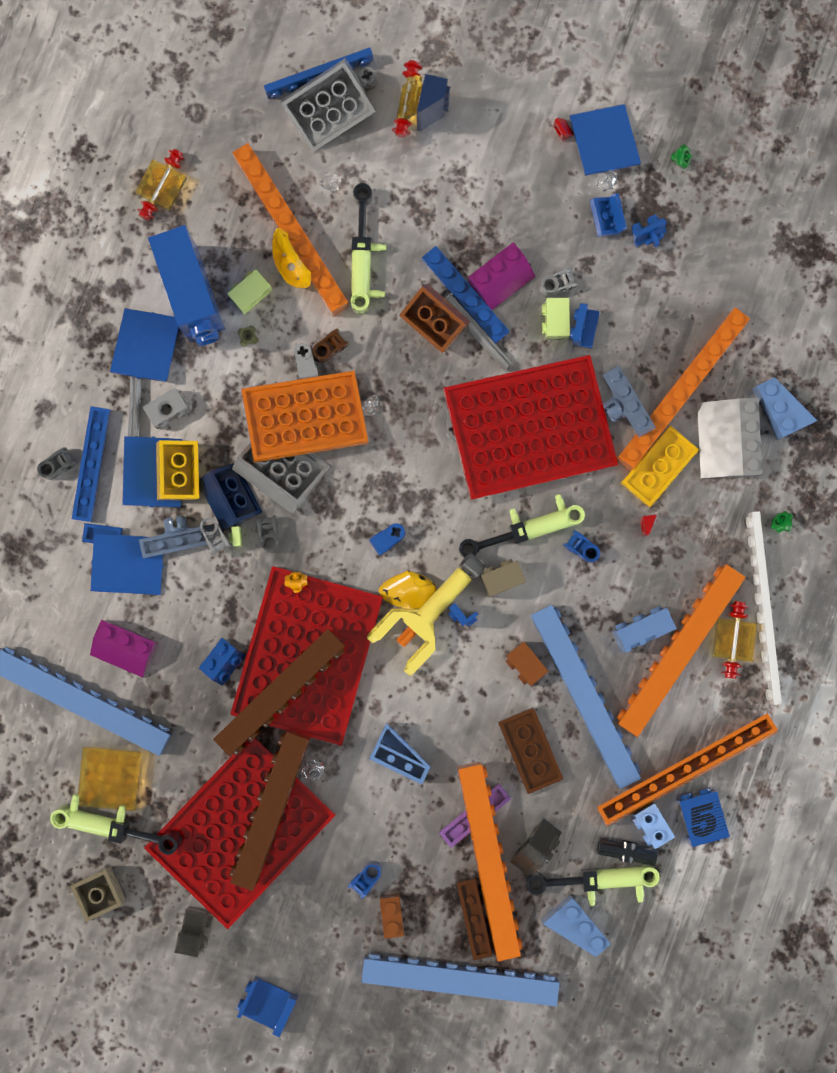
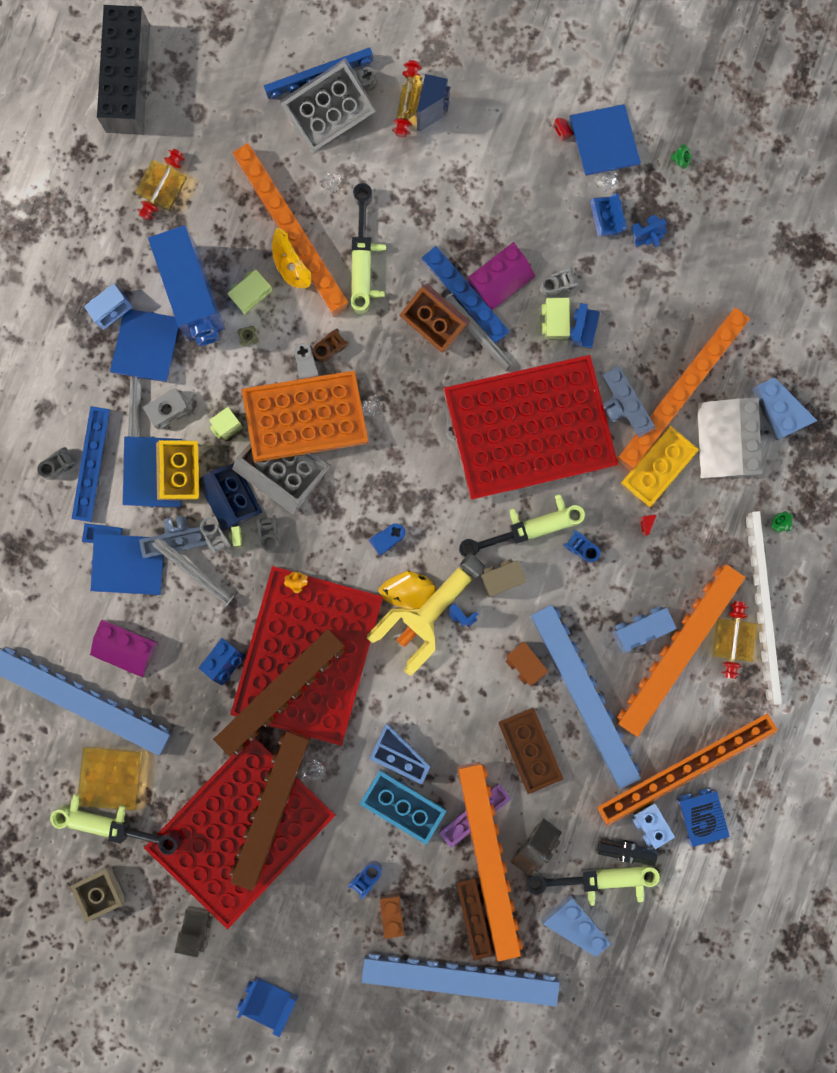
(108, 306): none -> light blue brick
(123, 69): none -> black brick
(192, 571): none -> light grey axle
(225, 424): none -> yellowish green brick
(403, 806): none -> dark azure brick

